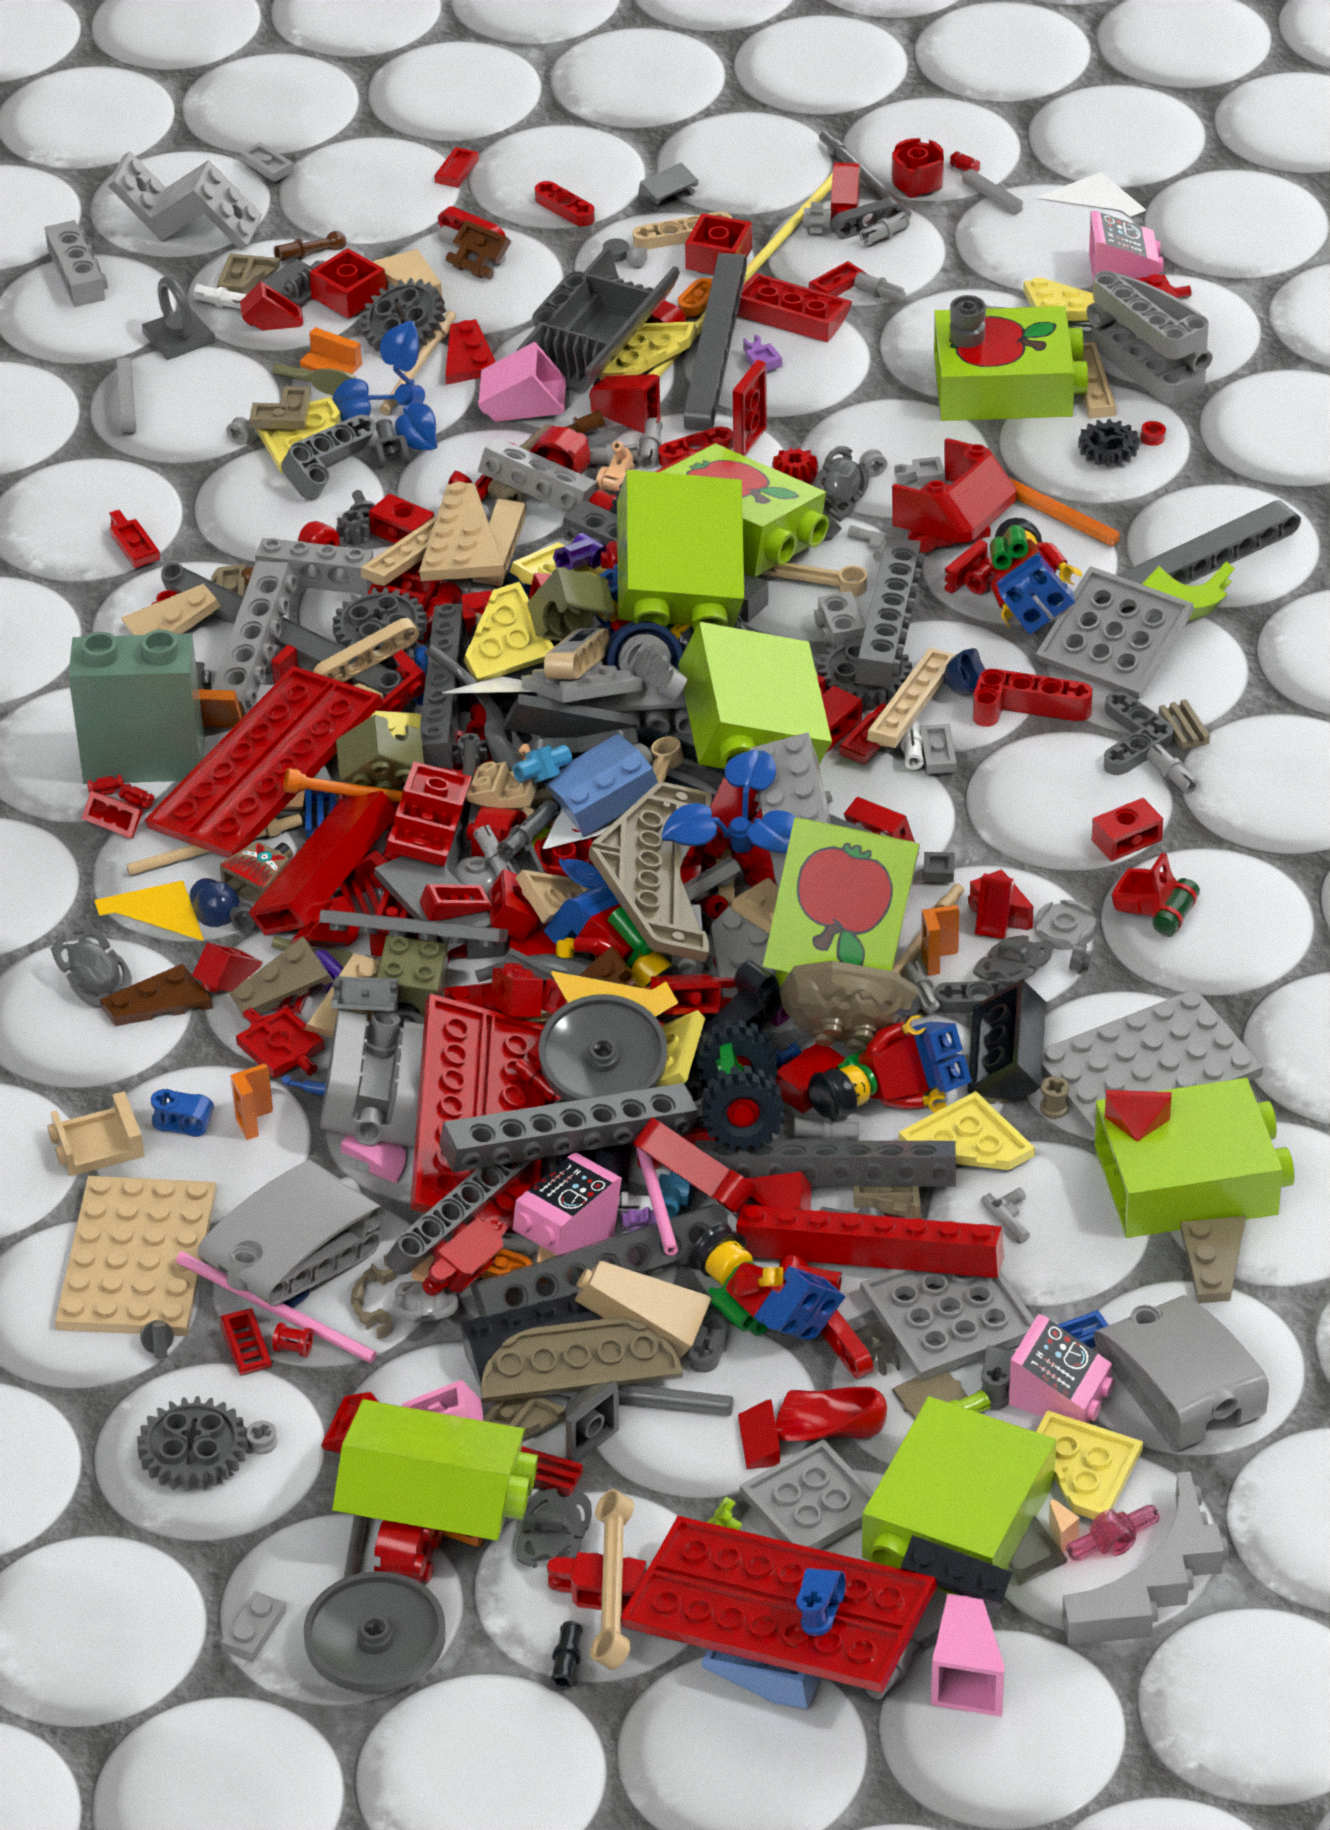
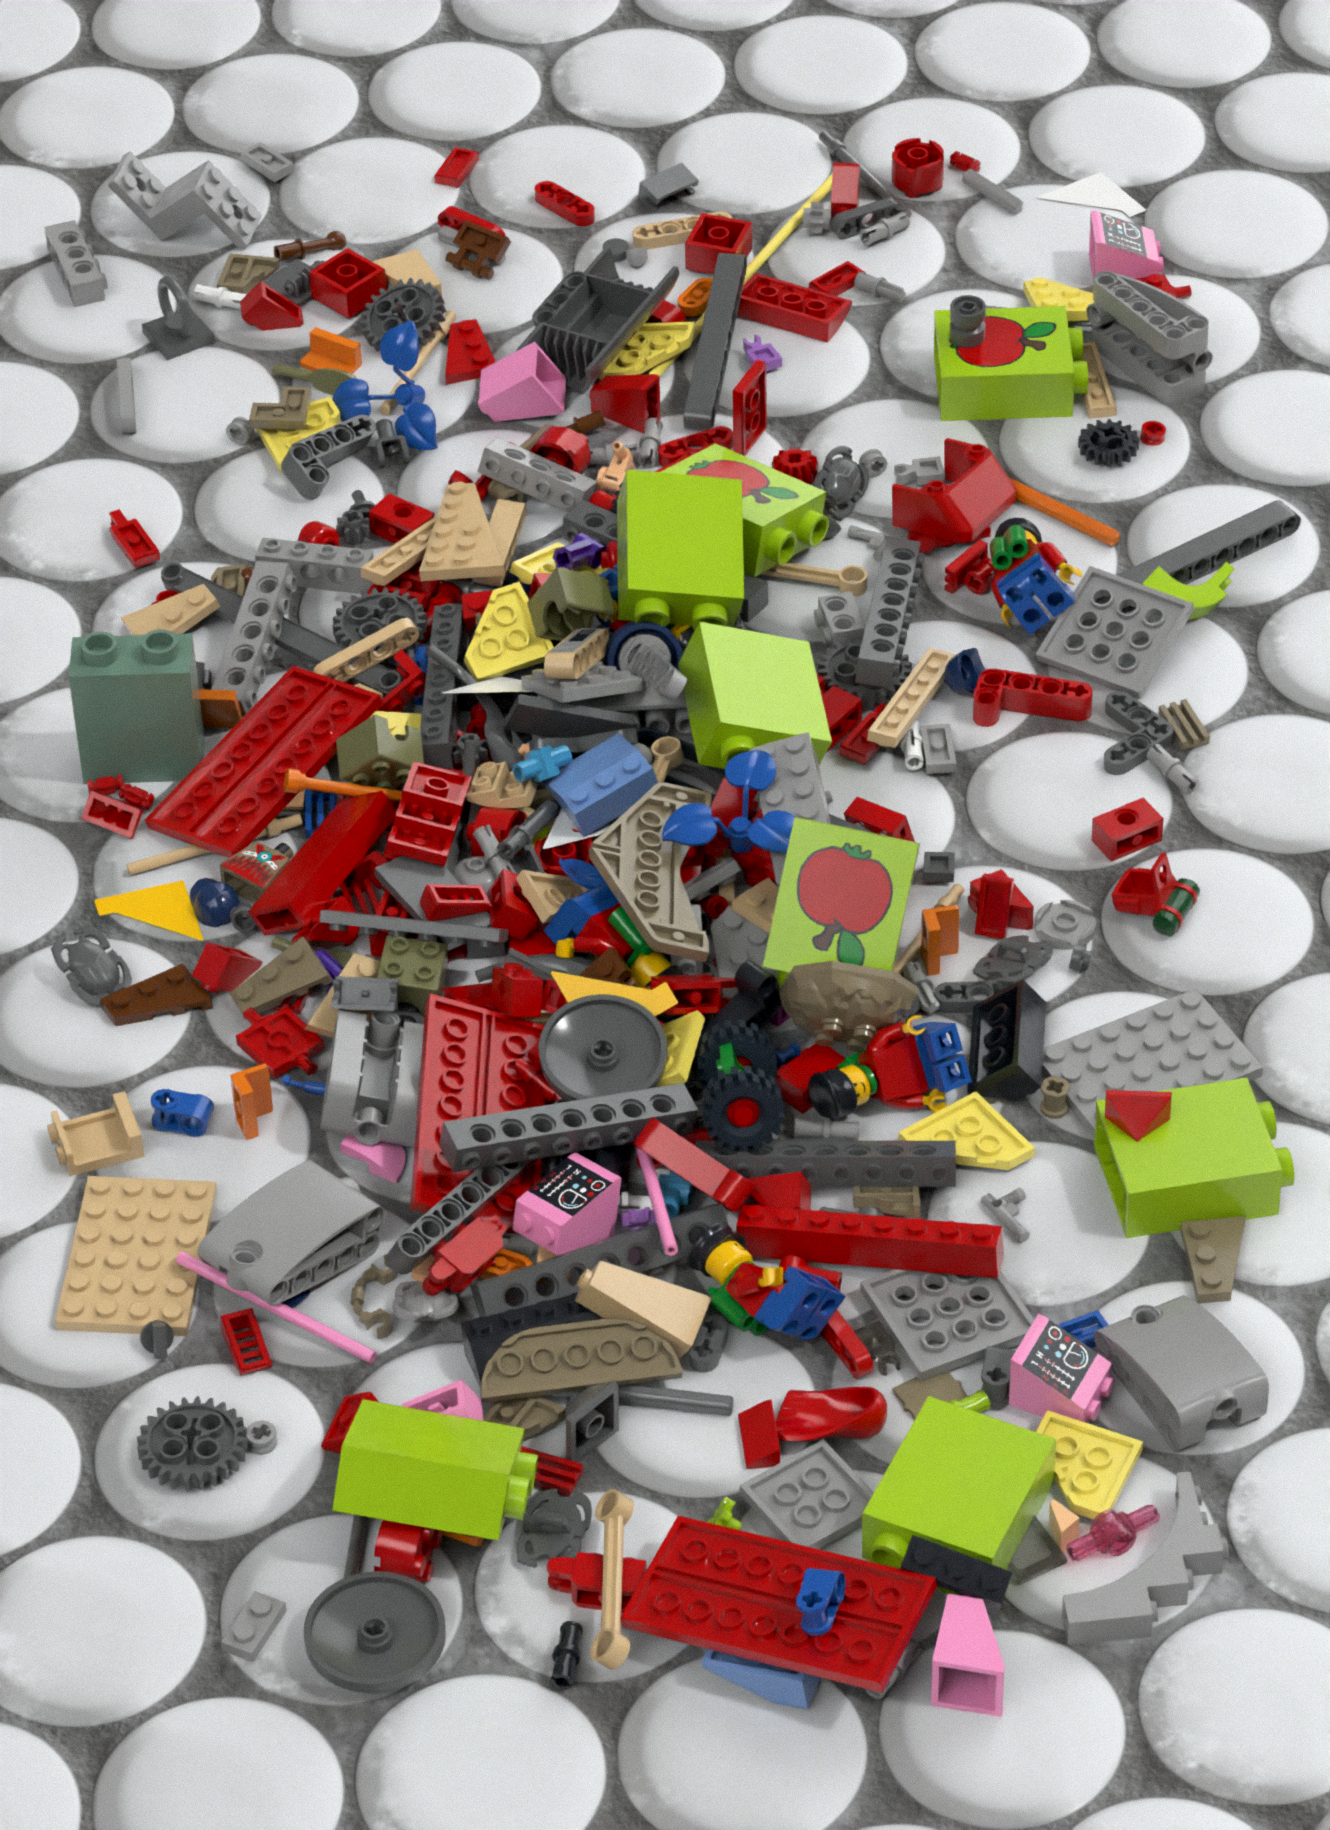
(282, 1335): red bush -> none
(283, 662): red tile -> none

